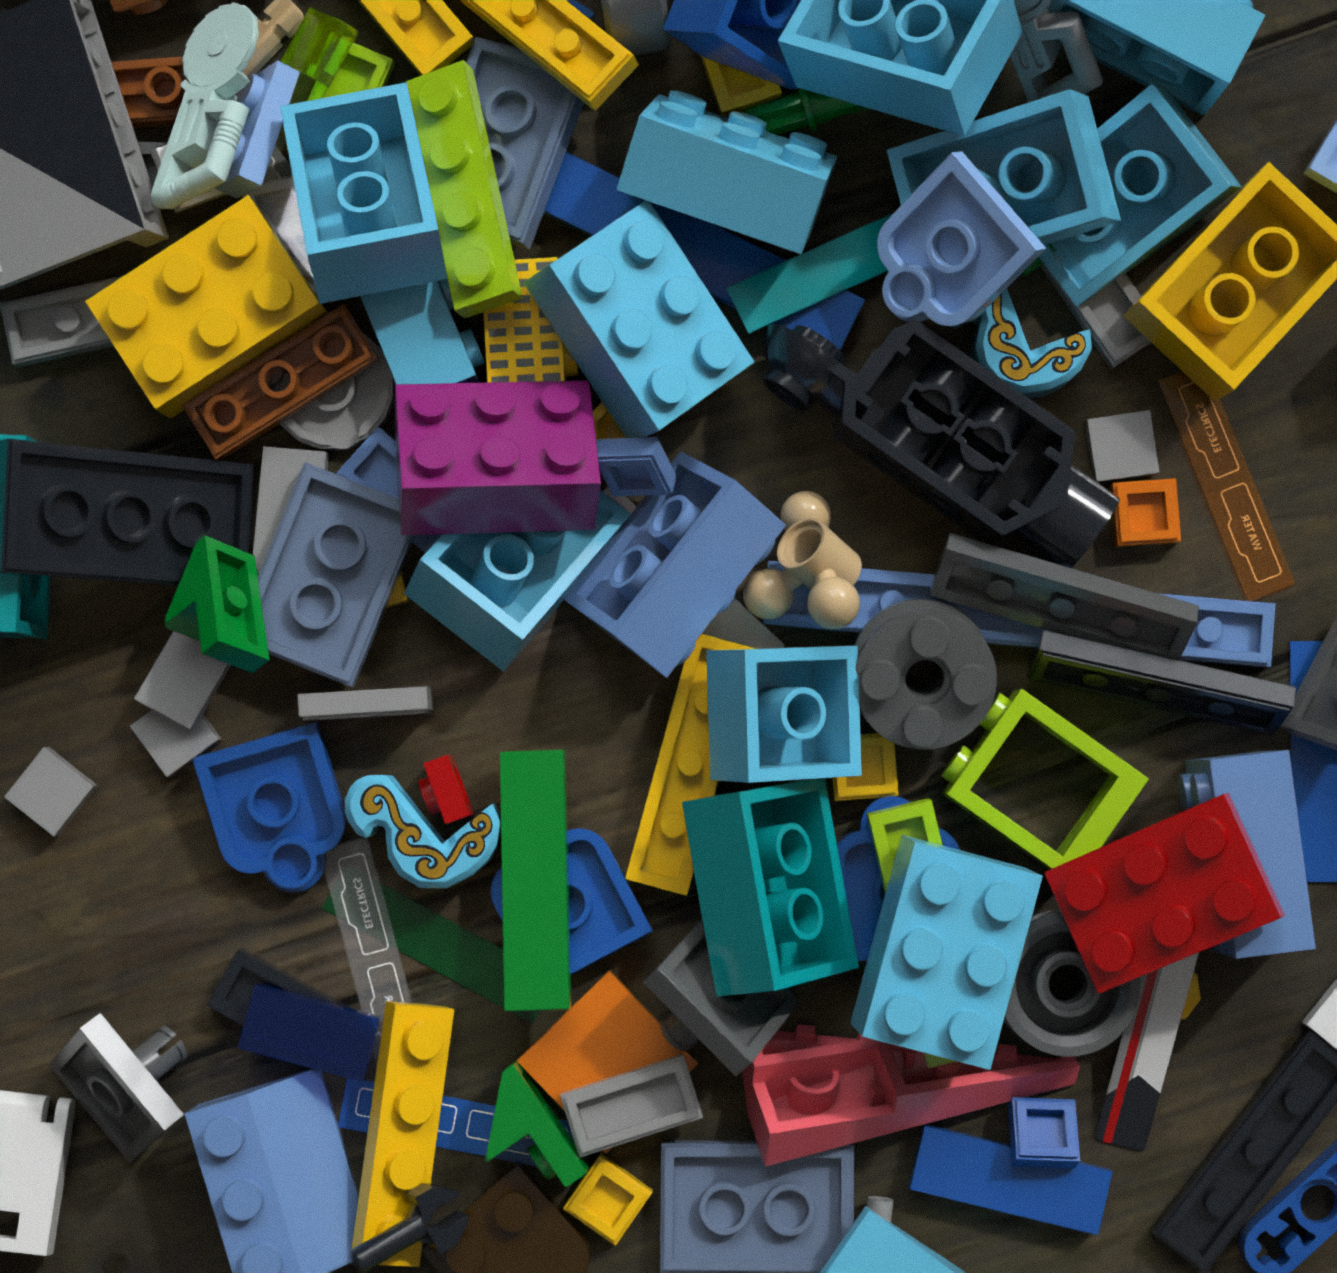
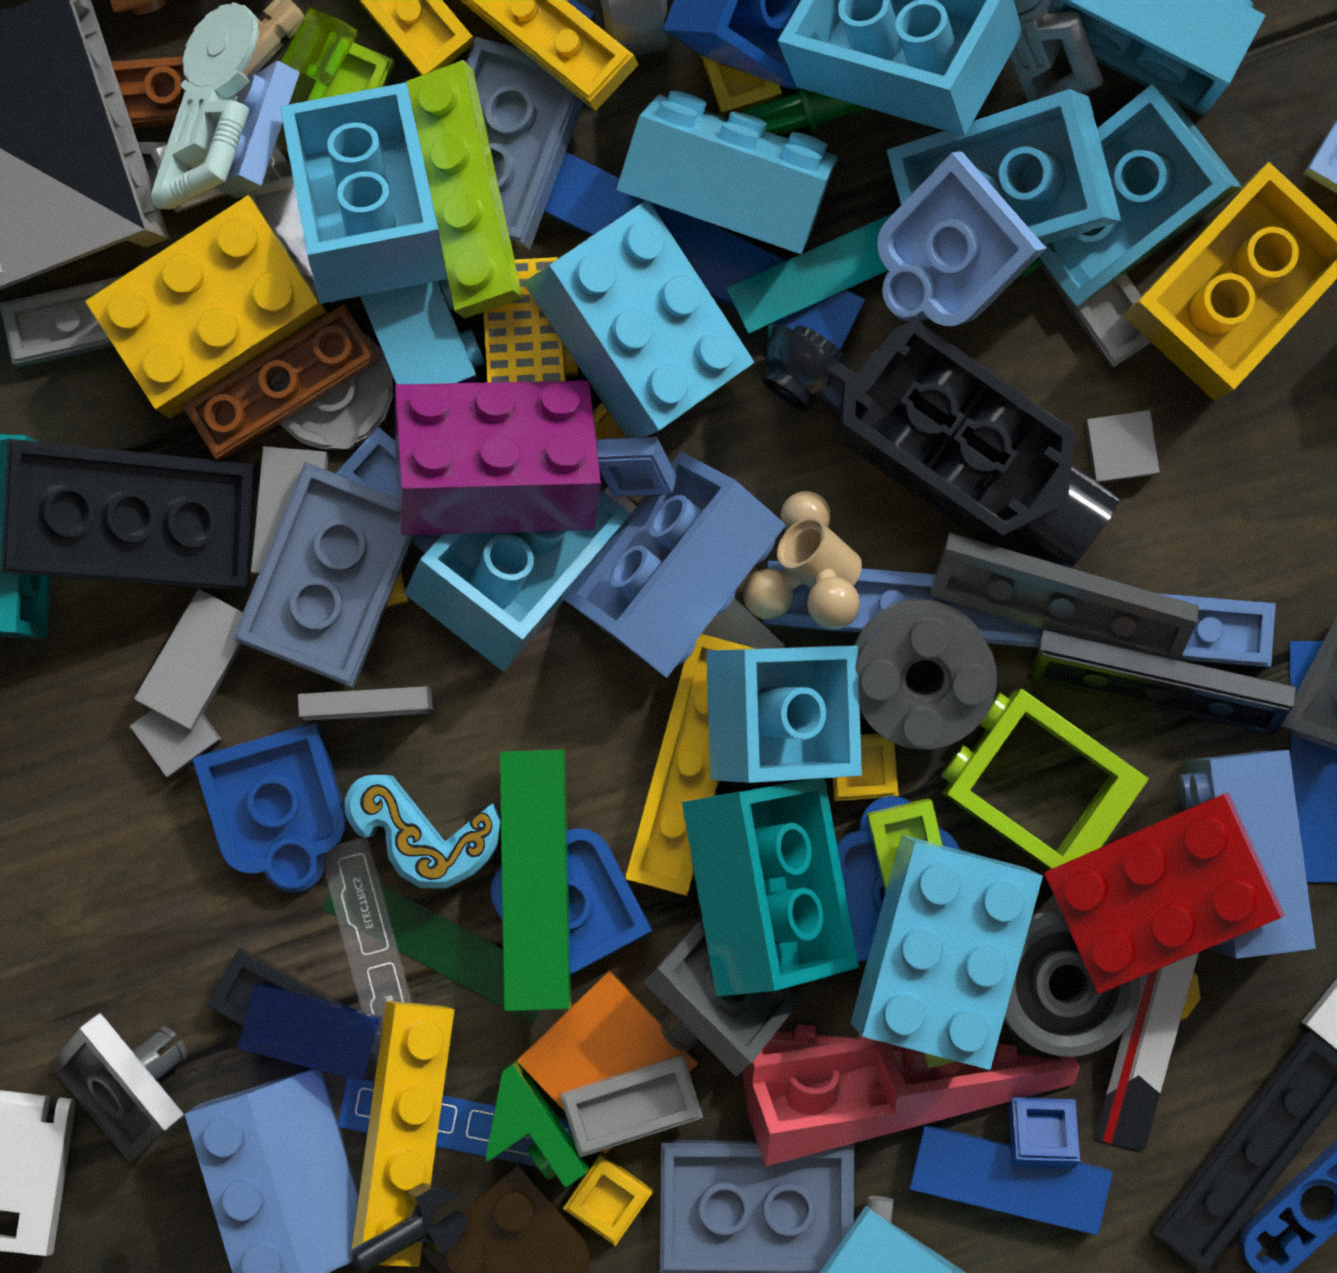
(51, 791): light grey tile -> none
(221, 605): green slope -> none
(445, 790): red plate -> none
(1005, 352): animal -> none
(1146, 513): orange tile -> none
(1228, 487): clear orange sticker -> none

